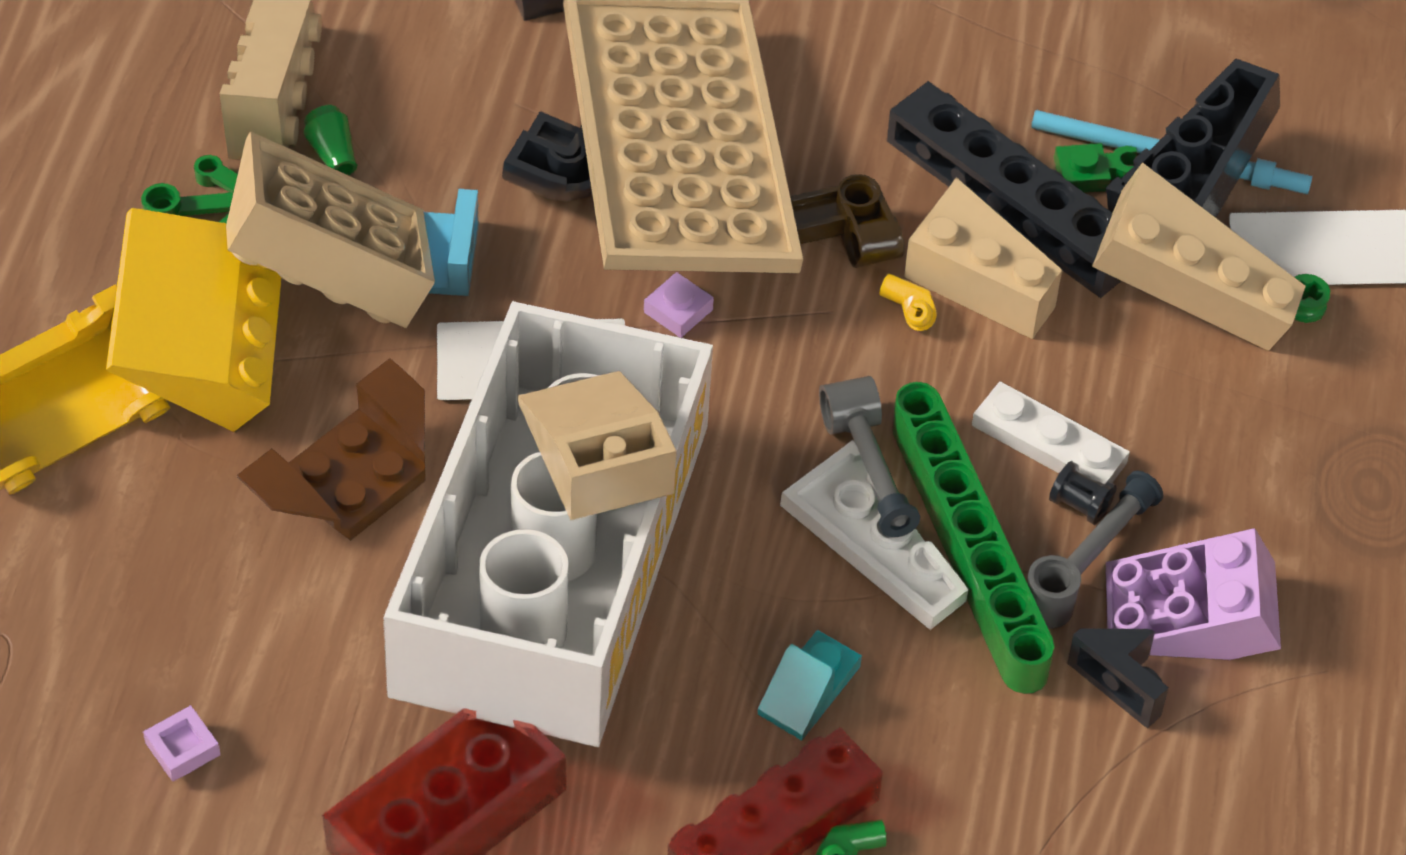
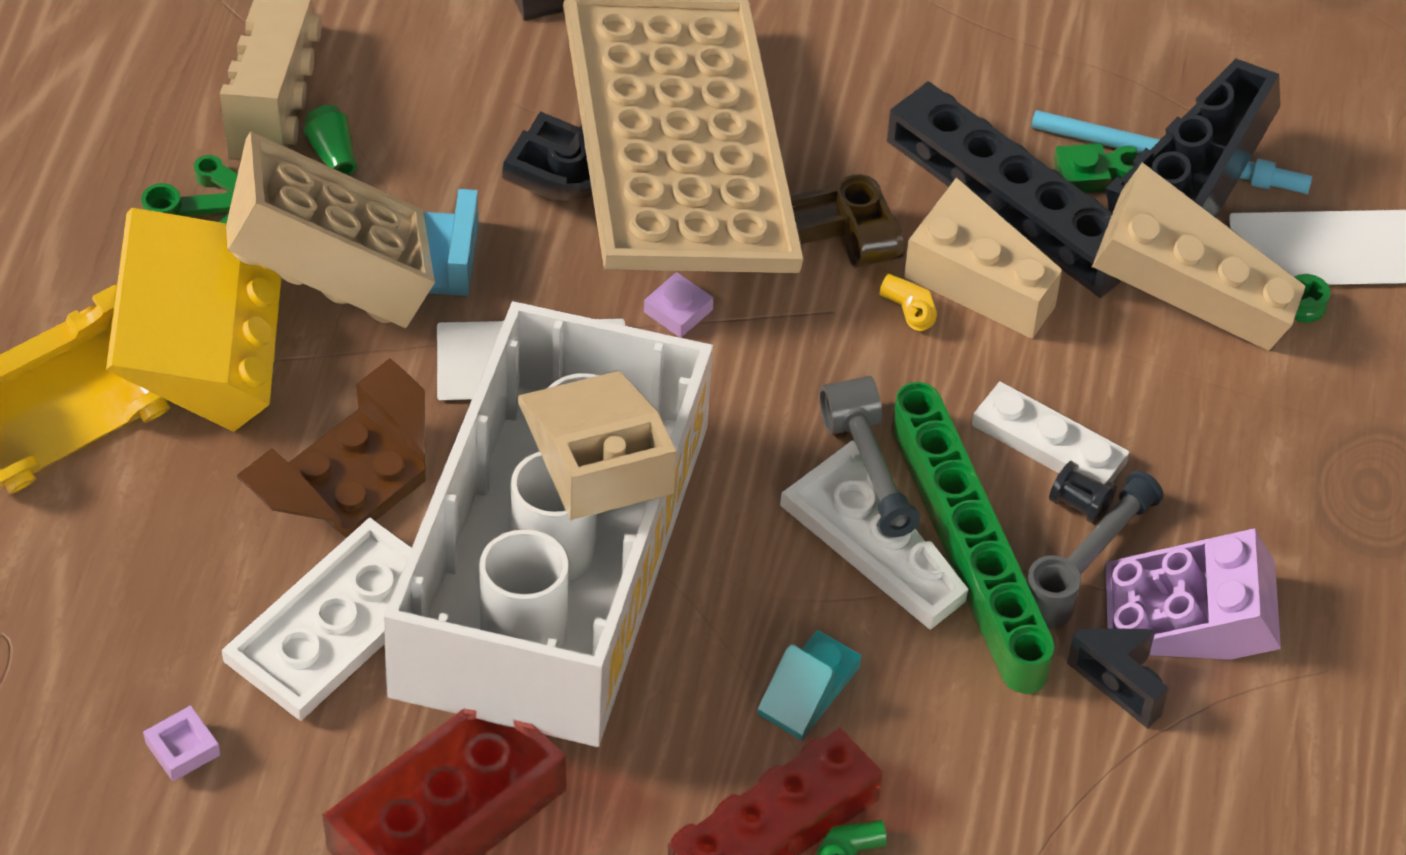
(323, 622): none -> white plate

